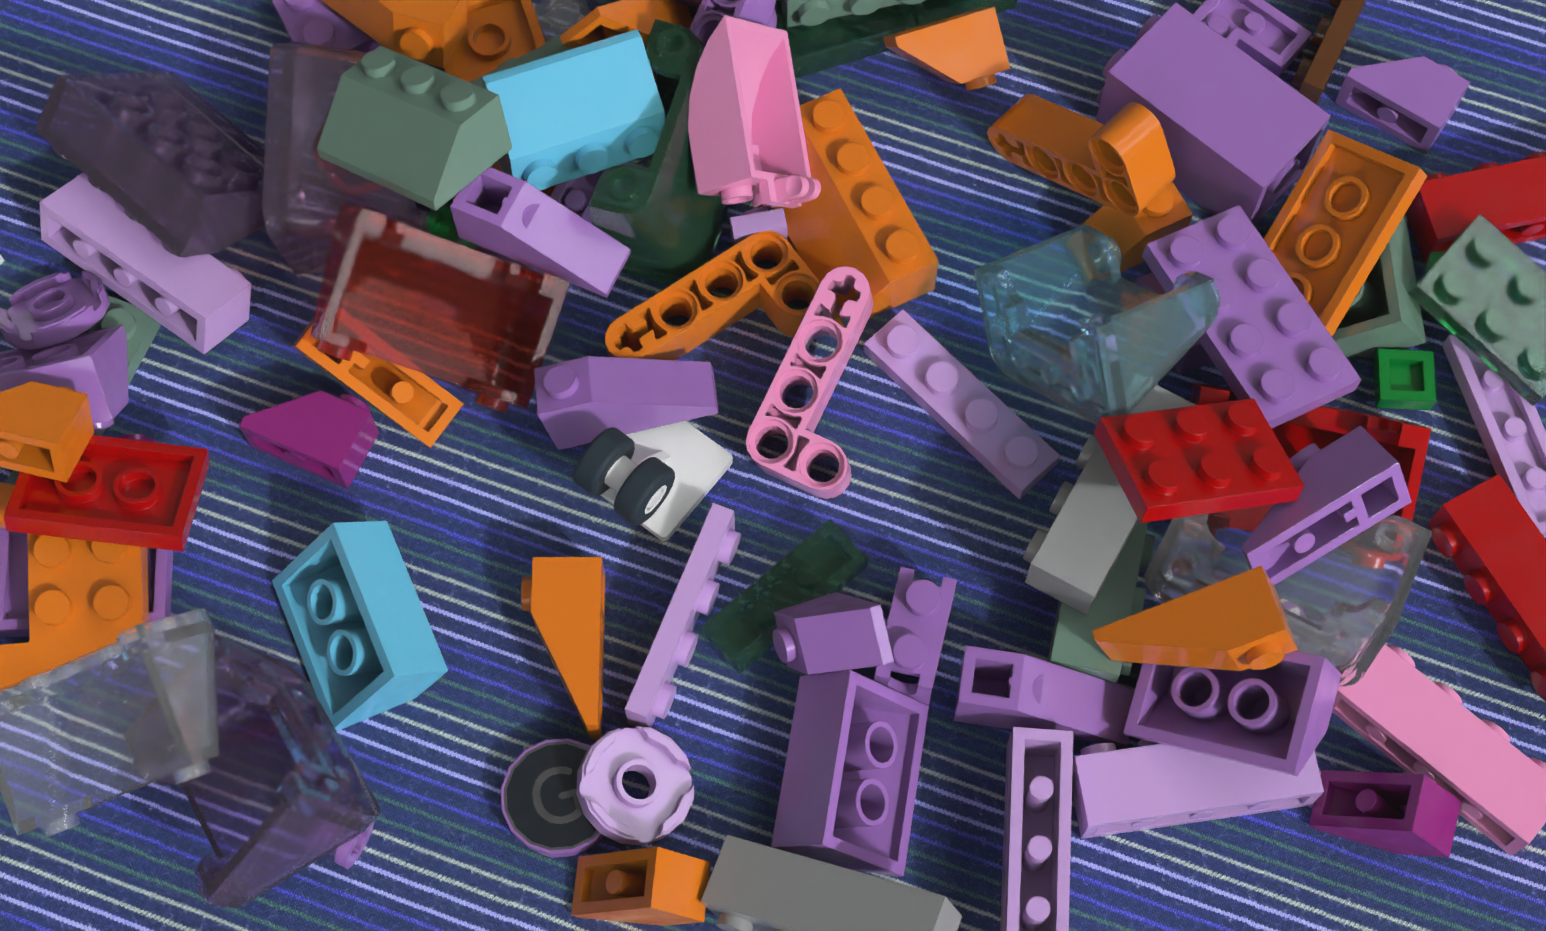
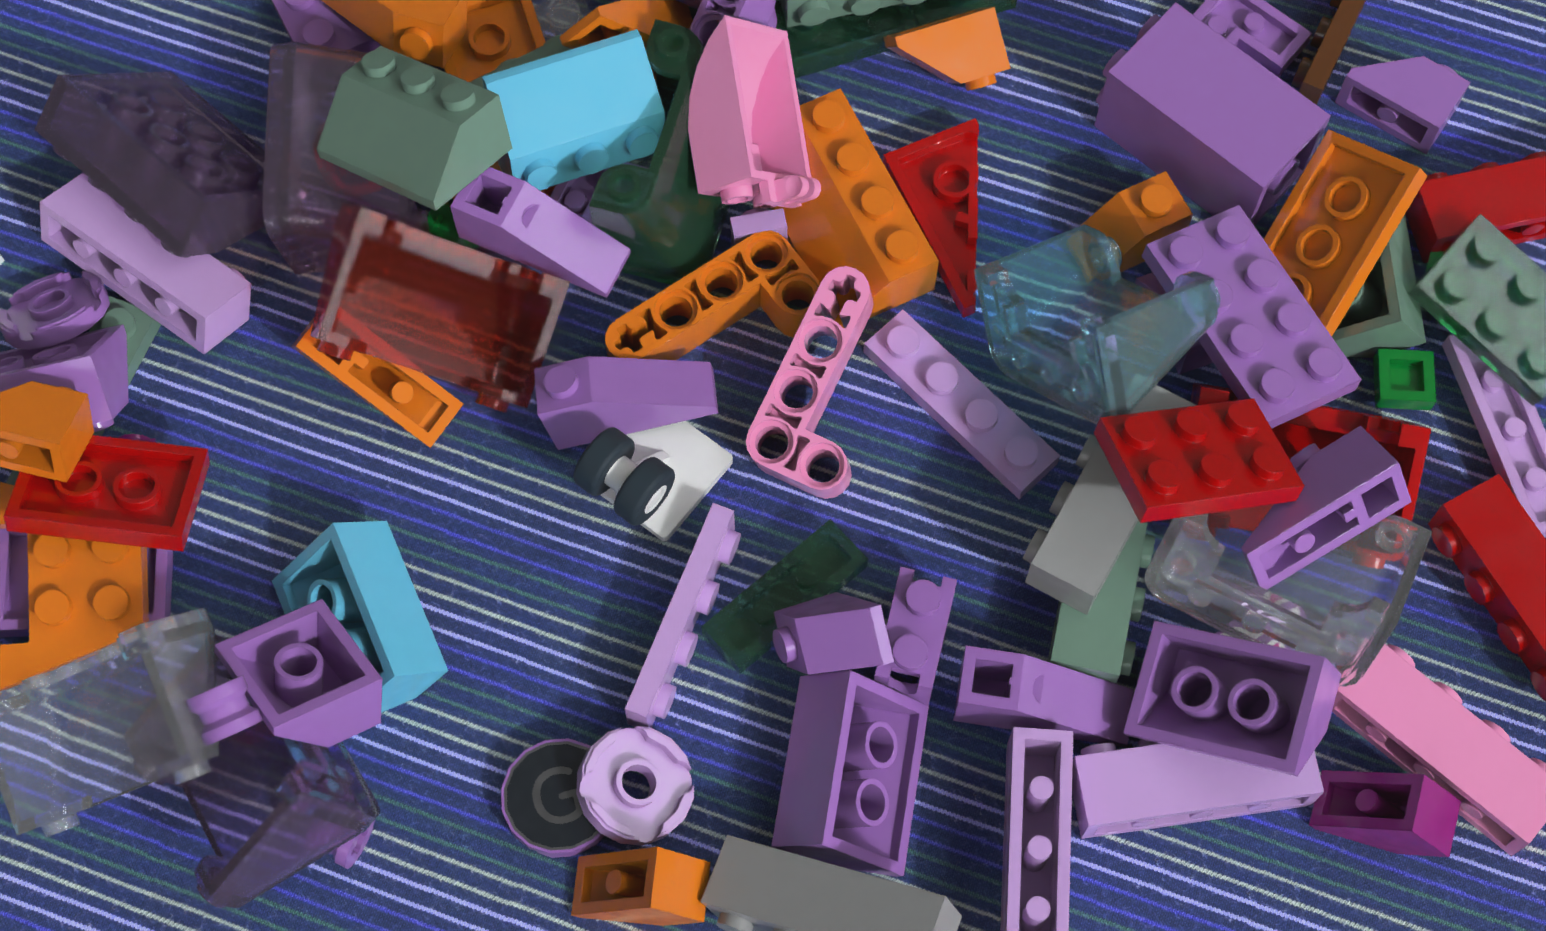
(224, 710): none -> medium lavender wheel
(306, 676): none -> medium lavender slope
(315, 434): magenta slope -> none
(569, 616): orange slope -> none
(940, 190): none -> red wing
(1111, 162): orange beam -> none
(1216, 627): orange slope -> none

